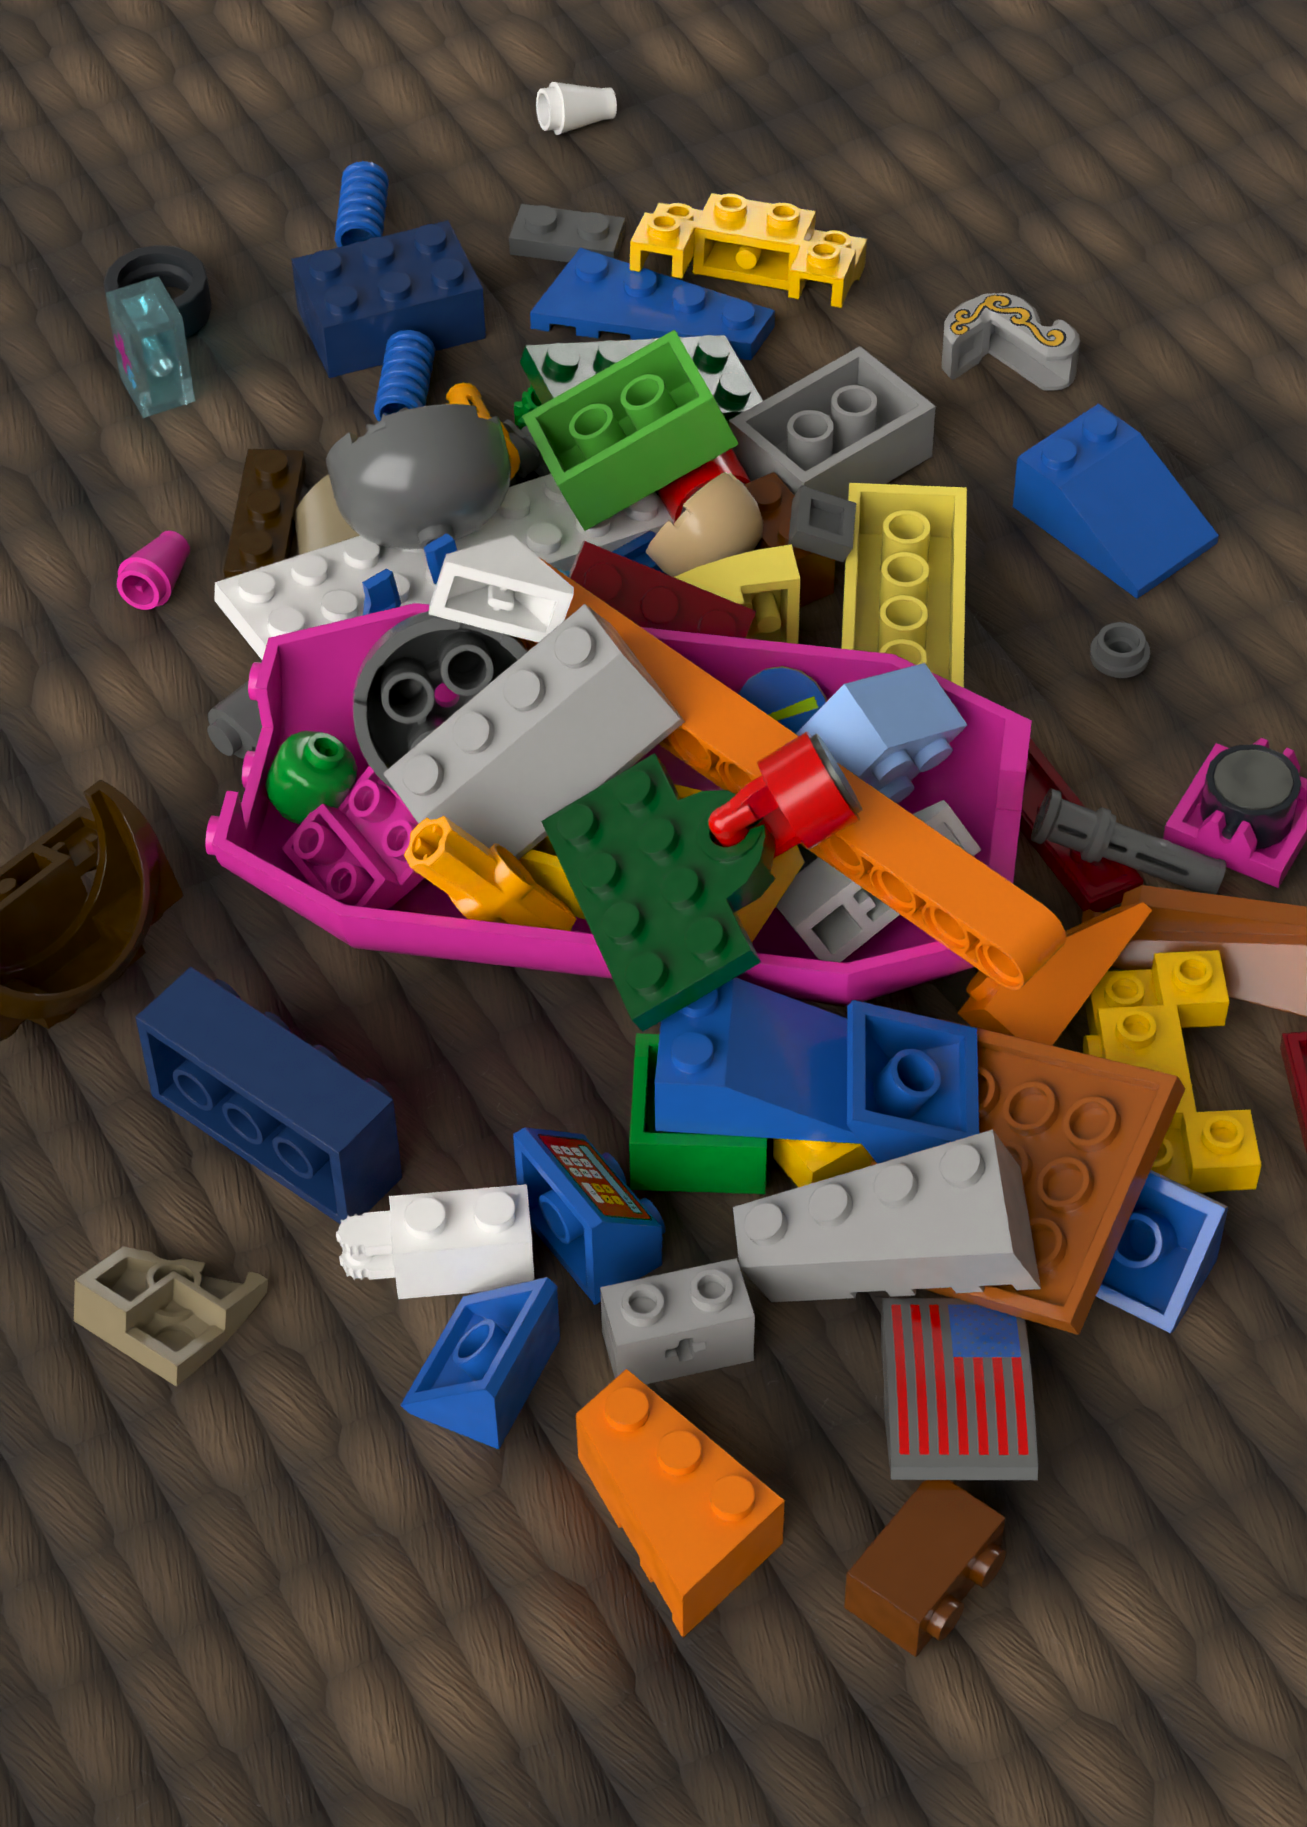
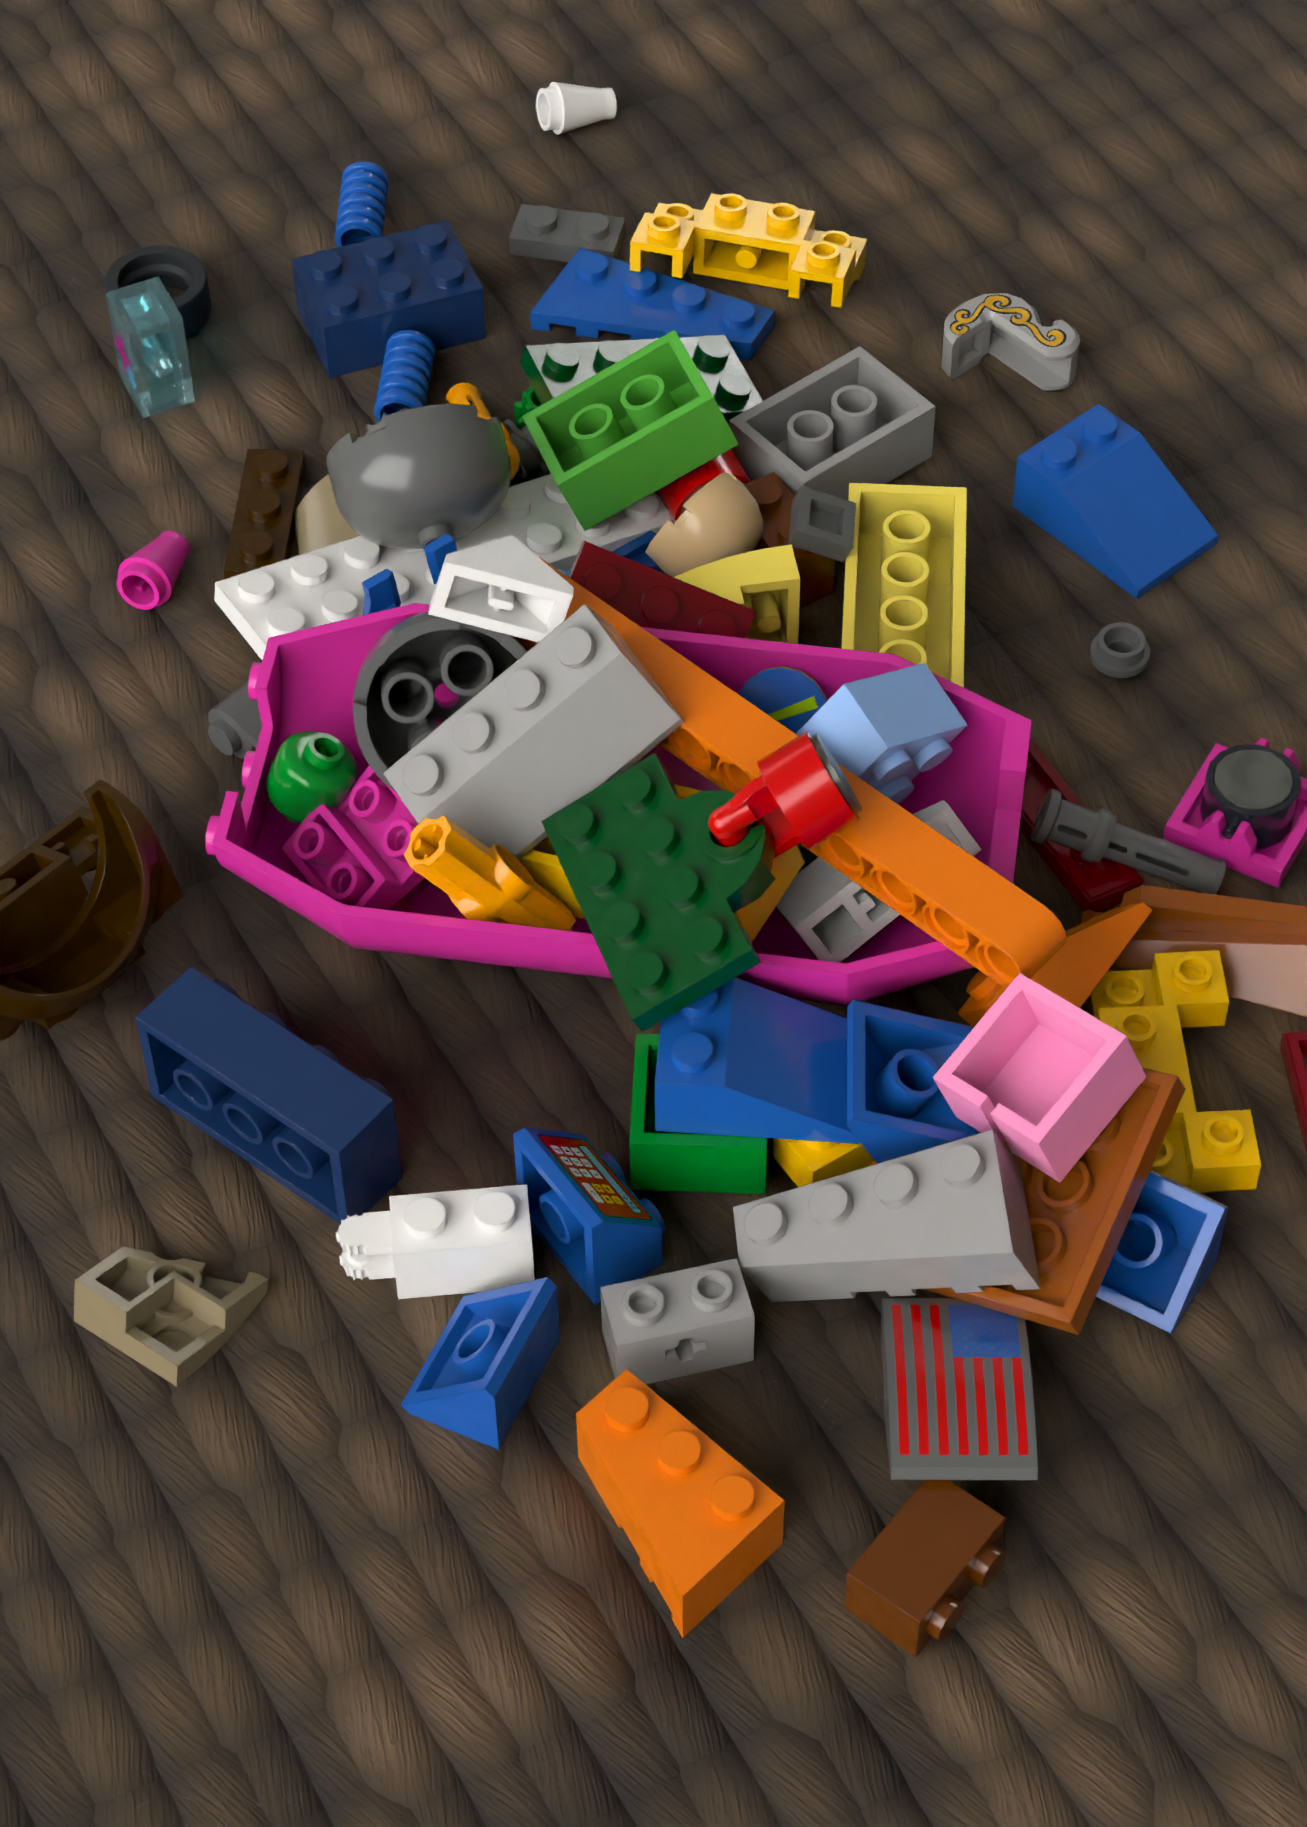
(1040, 1076): none -> bright pink piece

